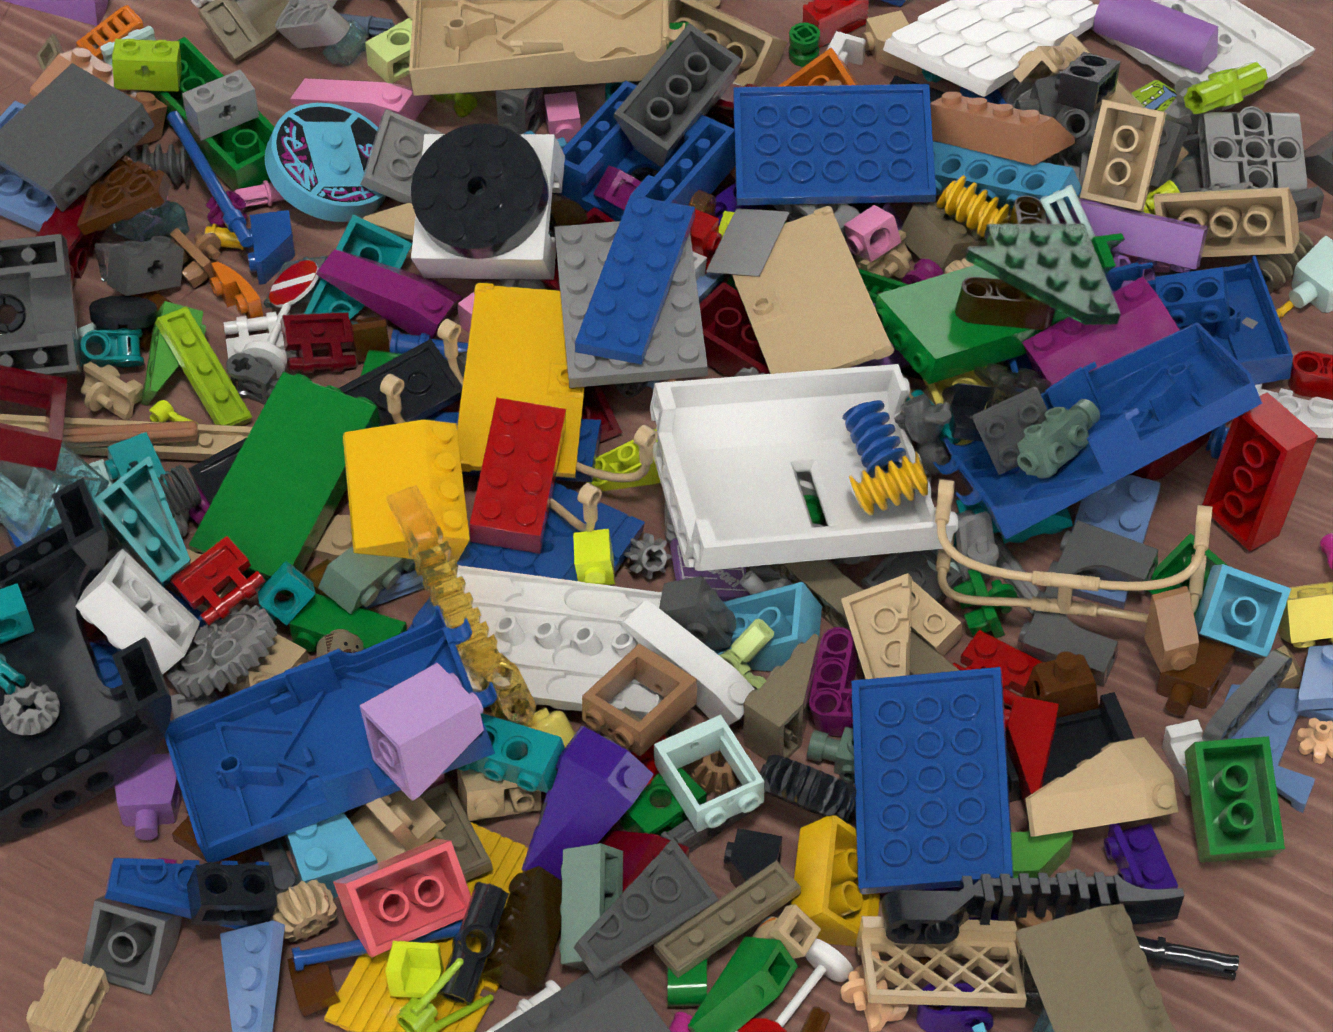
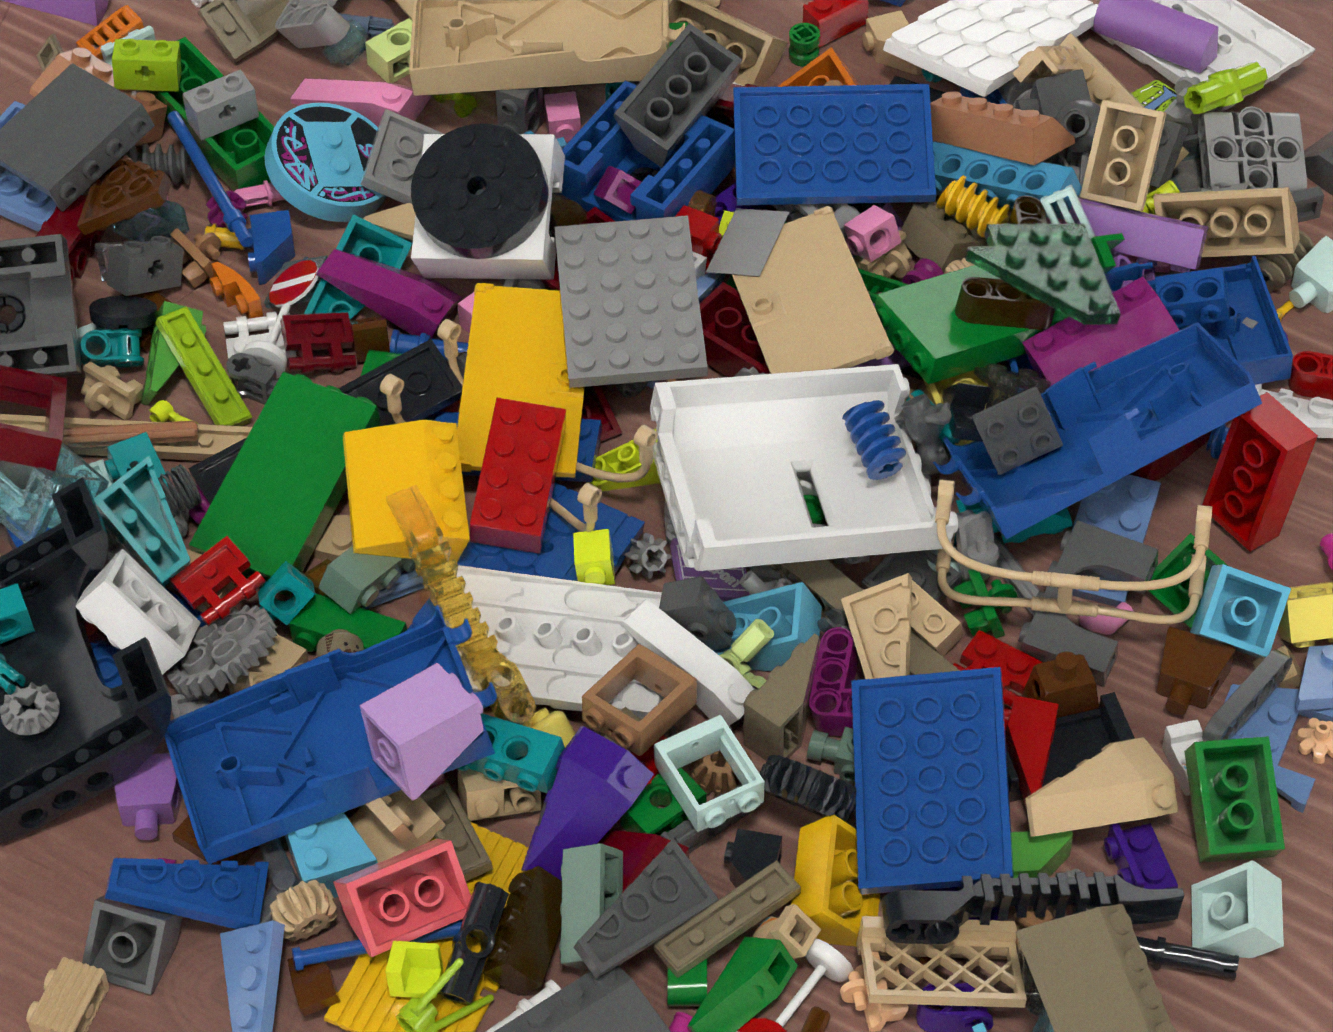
(232, 902): black brick -> none
(635, 280): blue plate -> none
(838, 620): none -> dark grey hand
(848, 47): white bracket -> none
(890, 484): yellow piece -> none
(1056, 439): sand green brick -> none
(1087, 82): black brick -> none
(1104, 624): none -> bright pink arm
(1172, 630): medium nougat slope -> none
(1238, 912): none -> light aqua slope

